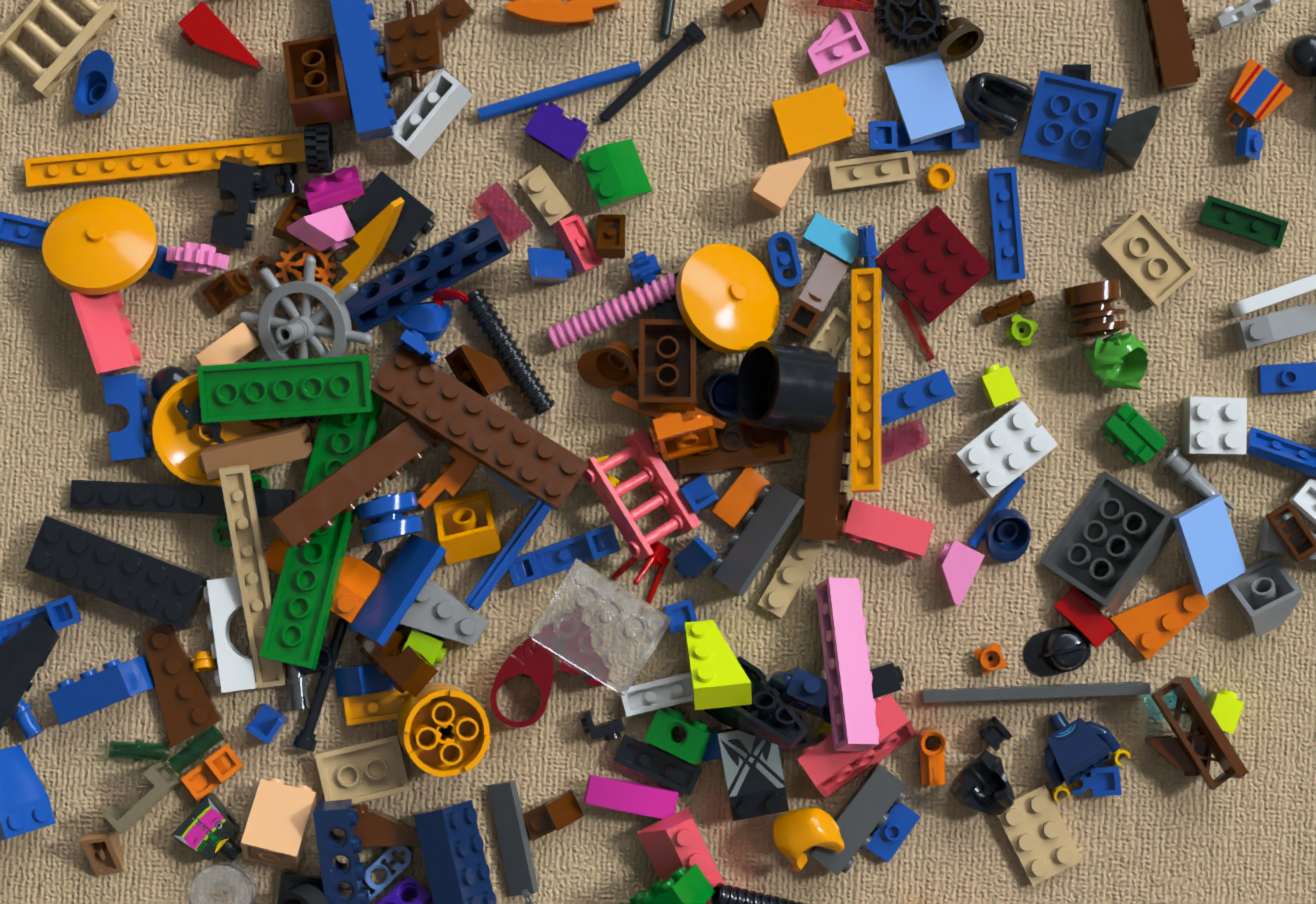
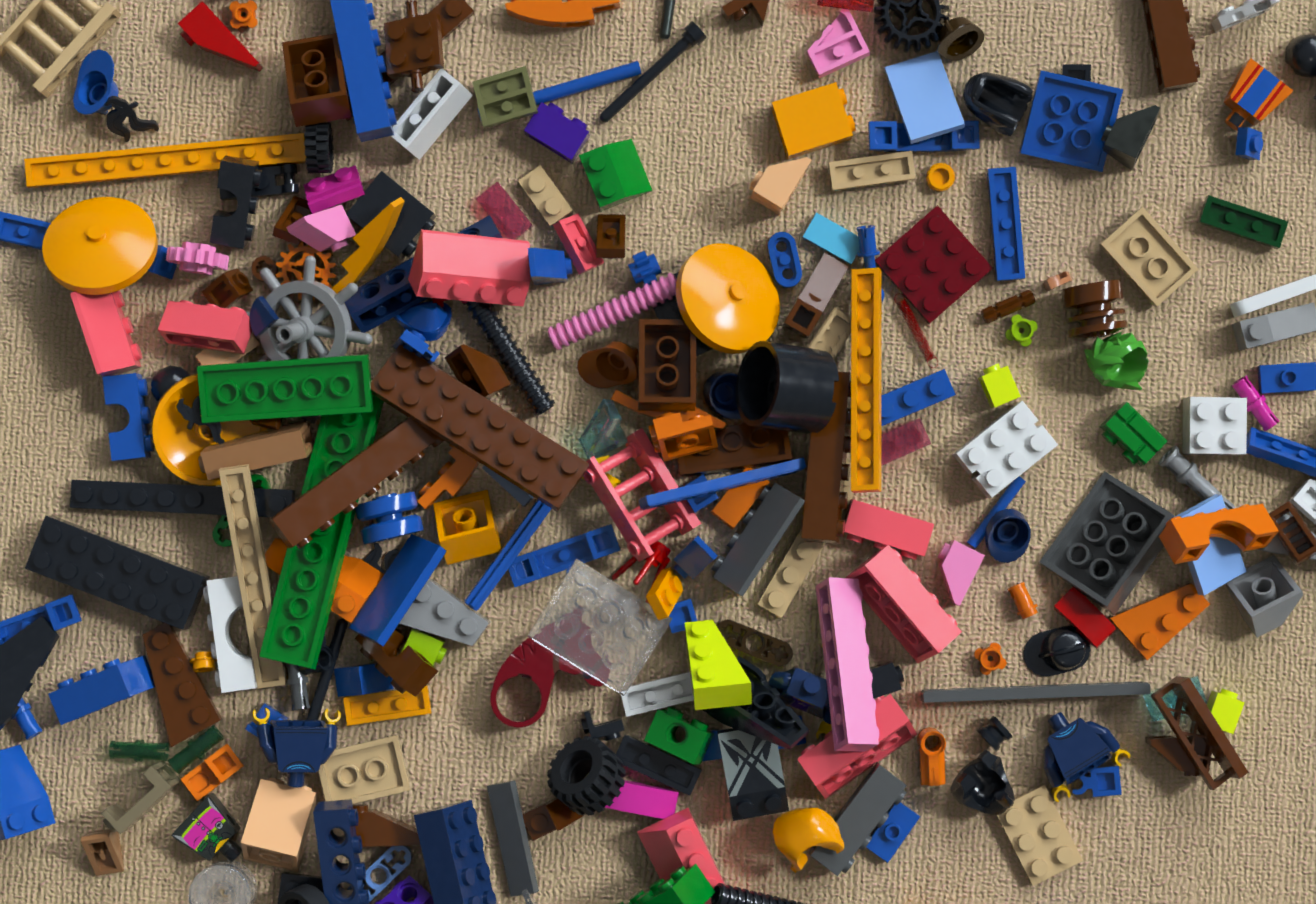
(122, 110): none -> black piece
(205, 326): none -> coral brick
(249, 20): none -> orange plate
(261, 316): none -> dark blue tile
(297, 744): none -> dark blue torso
(436, 708): light orange brick -> none
(470, 268): none -> coral slope
(505, 97): none -> olive slope
(598, 787): none -> black tyre
(603, 431): none -> clear light blue slope
(664, 593): none -> light orange plate
(722, 484): none -> blue tile
(750, 631): none -> dark brown beam
(905, 604): none -> coral slope
(1023, 600): none -> orange pin
(1056, 281): none -> nougat tile
(1244, 526): none -> orange arch
(1255, 403): none -> dark pink pin

